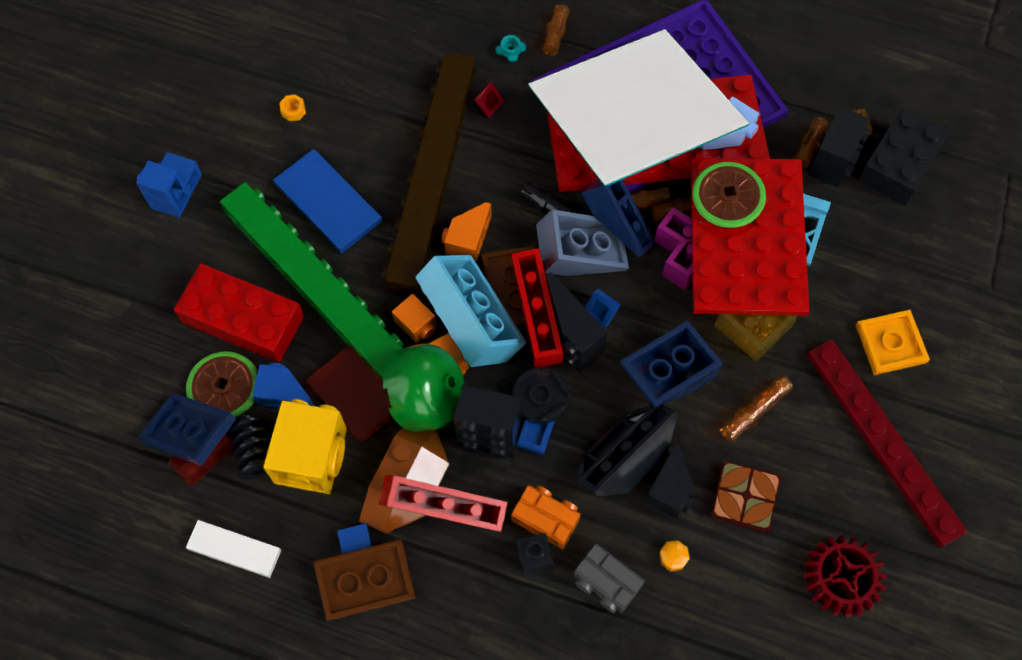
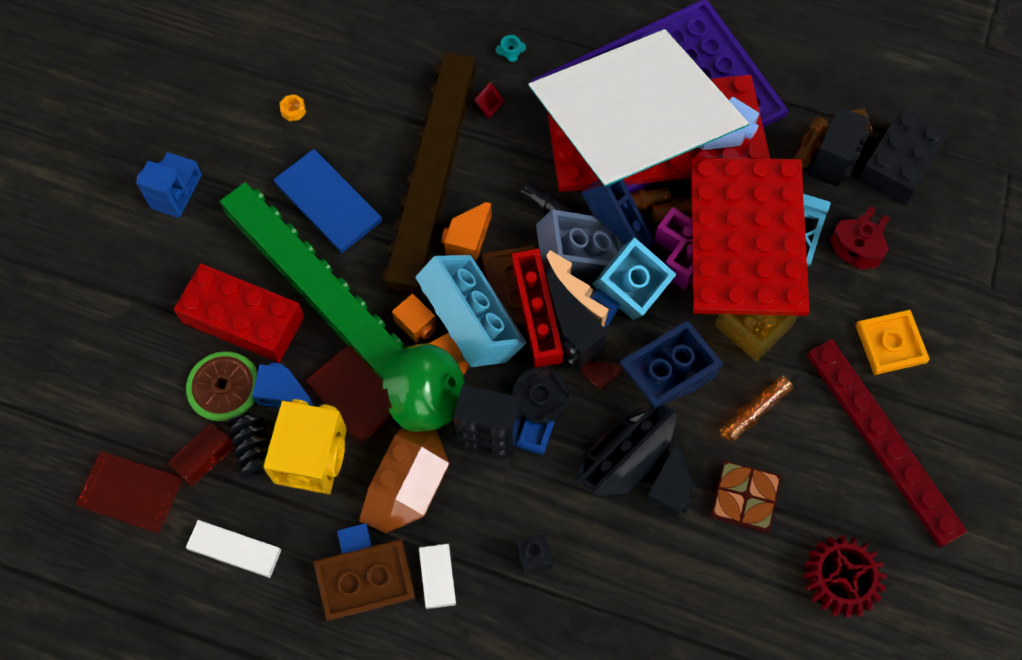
(129, 492): none -> clear red tile
(187, 428): dark blue plate -> none
(437, 576): none -> white tile
(442, 503): brick -> none
(546, 515): orange brick -> none
(556, 30): clear orange pin -> none
(579, 289): none -> light nougat slope
(601, 373): none -> clear red tile
(608, 579): dark grey brick -> none
(634, 278): none -> medium azure brick
(674, 555): light orange tile -> none
(730, 211): copper wheel -> none
(861, 238): none -> dark red hinge

